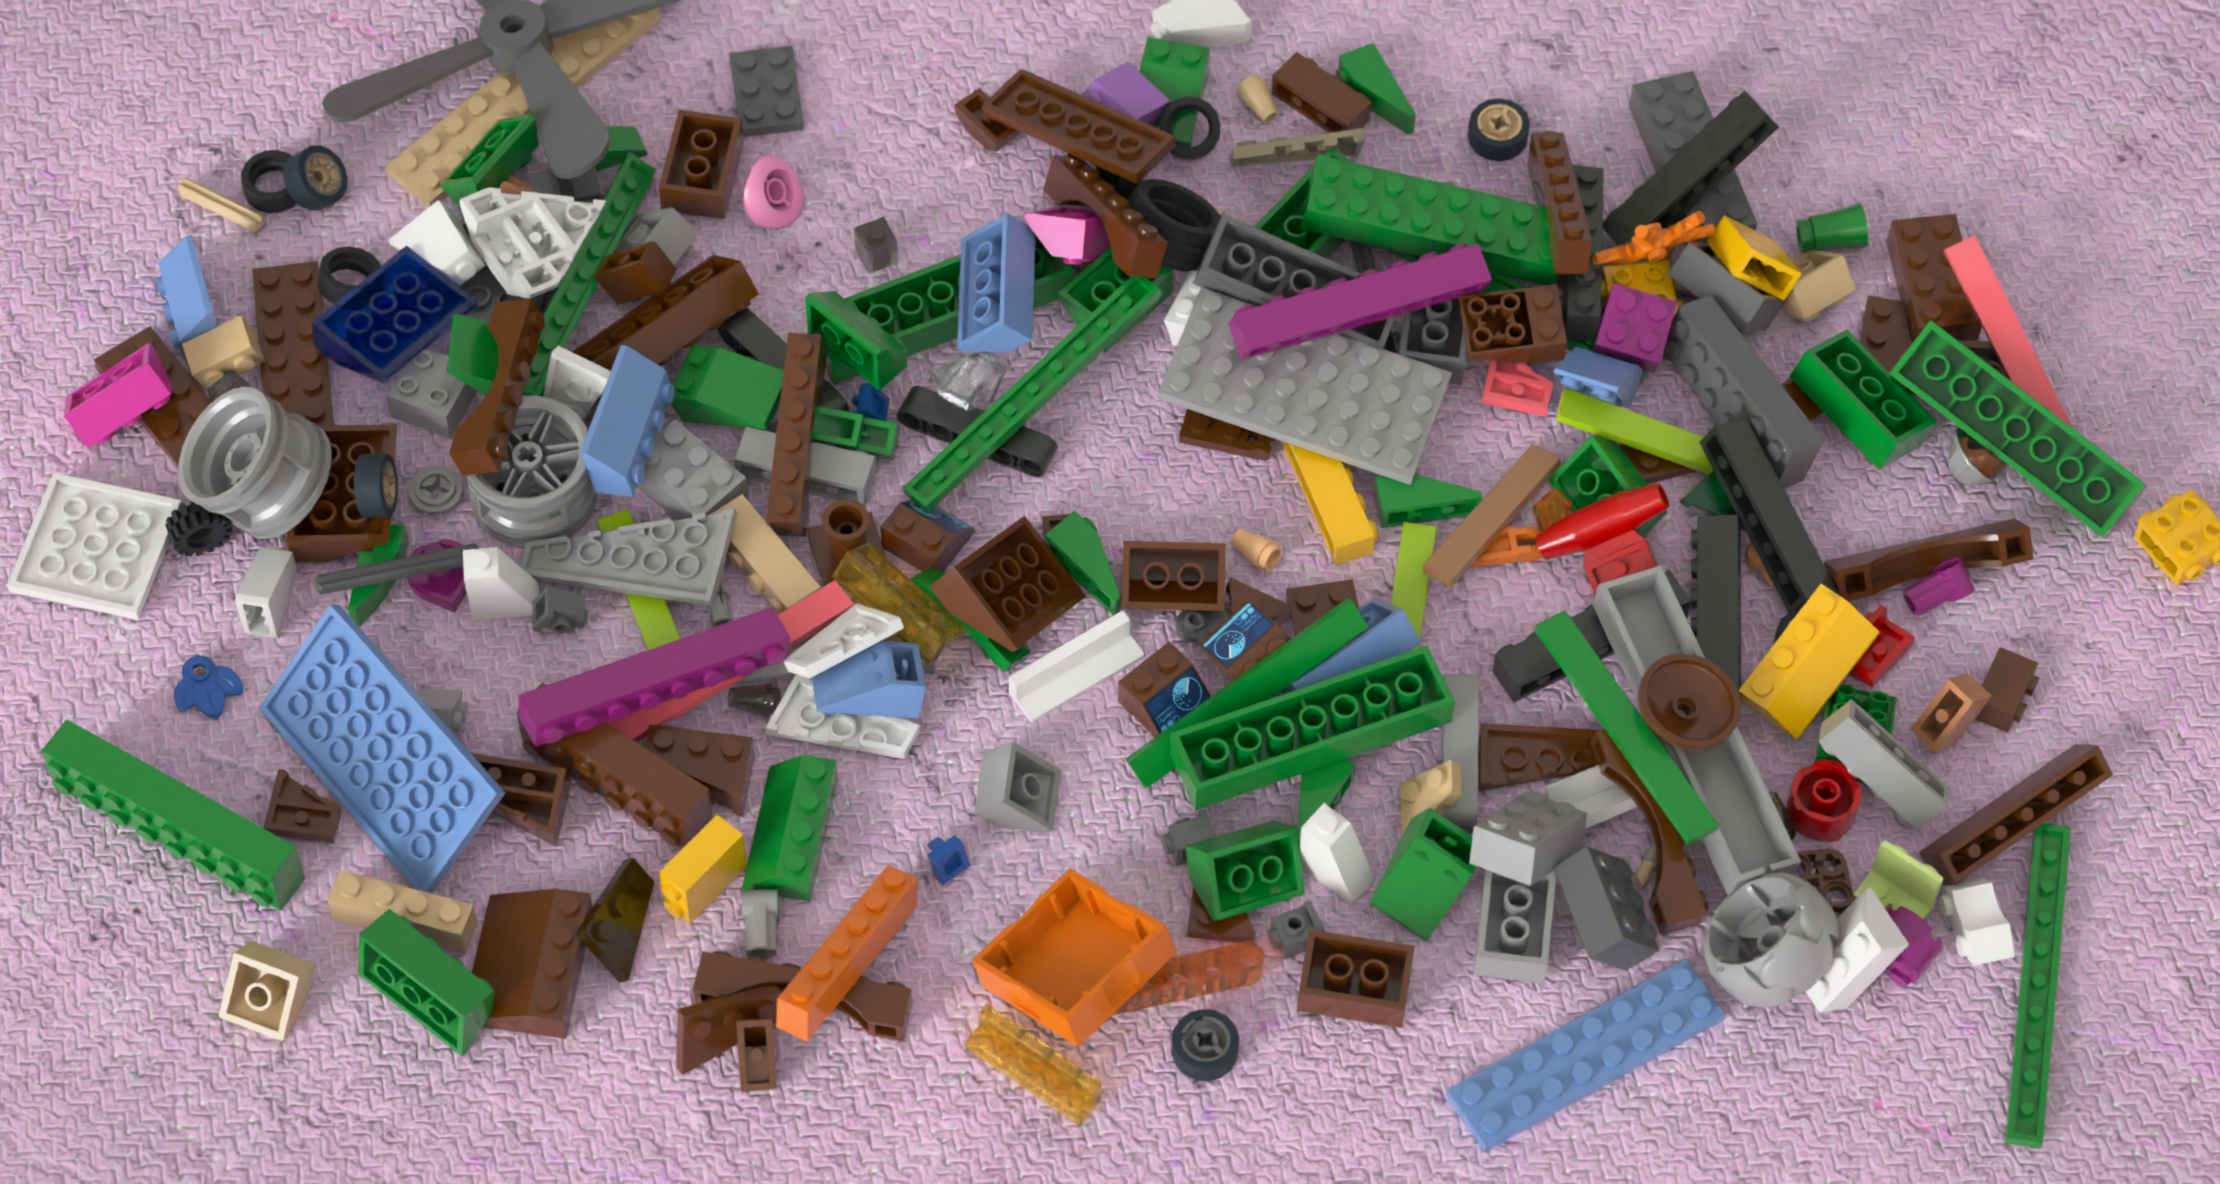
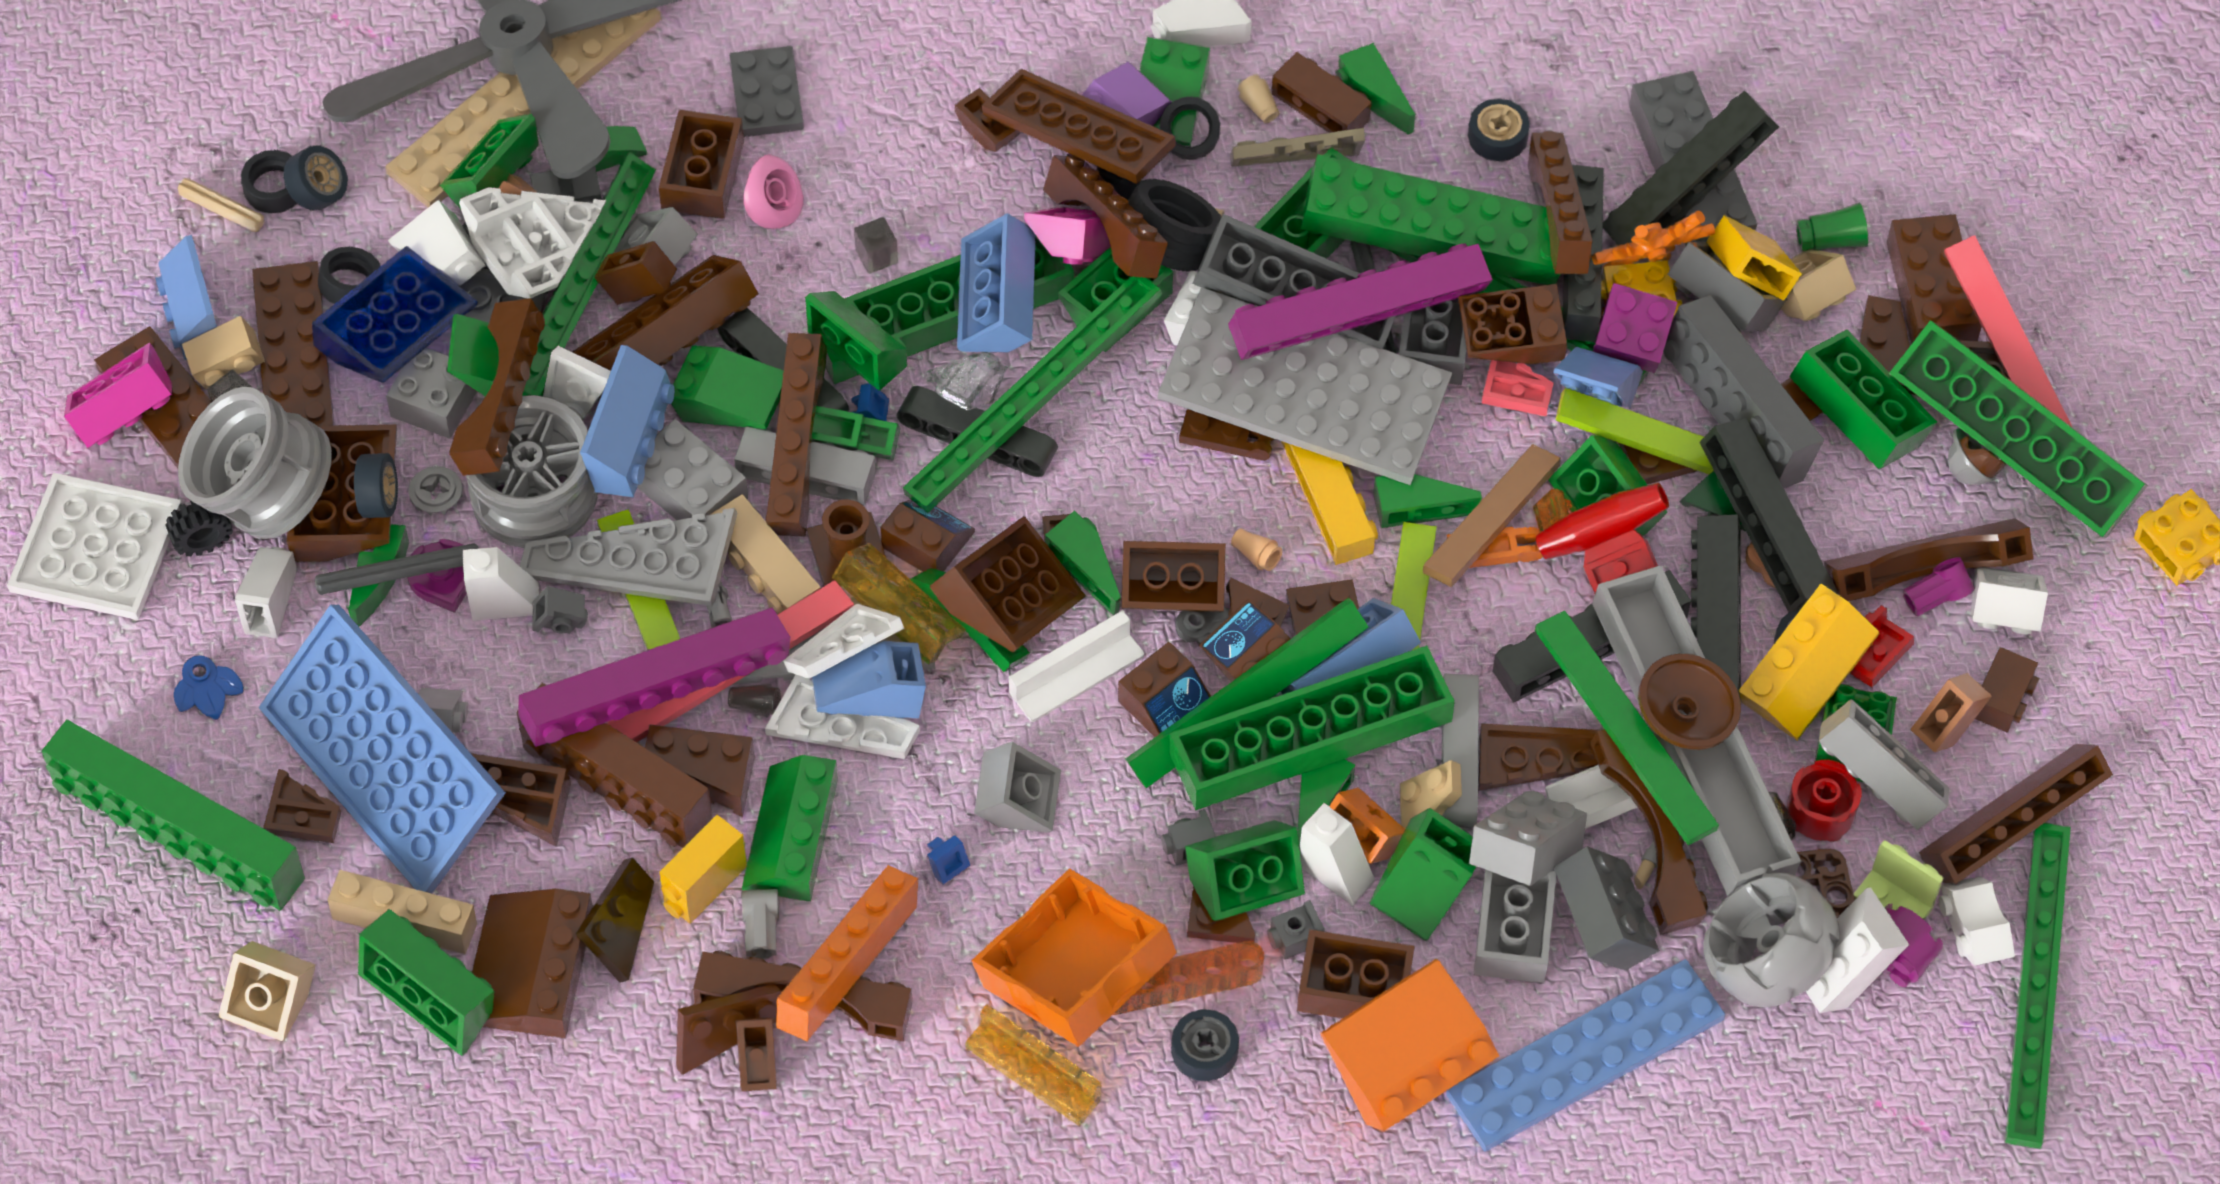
(1373, 826): none -> orange brick
(1408, 1046): none -> orange slope
(2008, 600): none -> white slope

